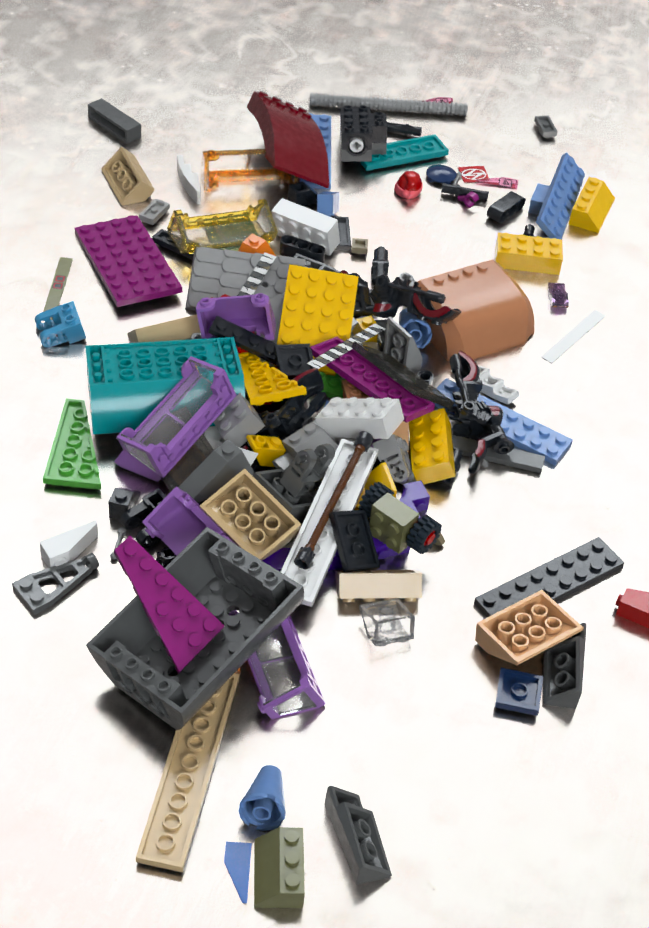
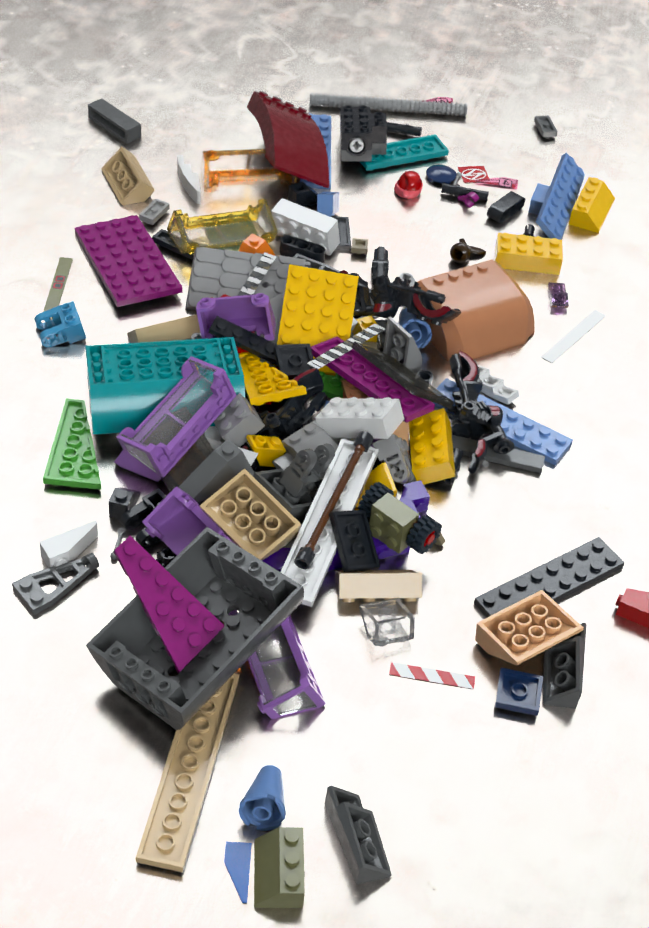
(432, 675): none -> sticker
(461, 251): none -> dark brown piece

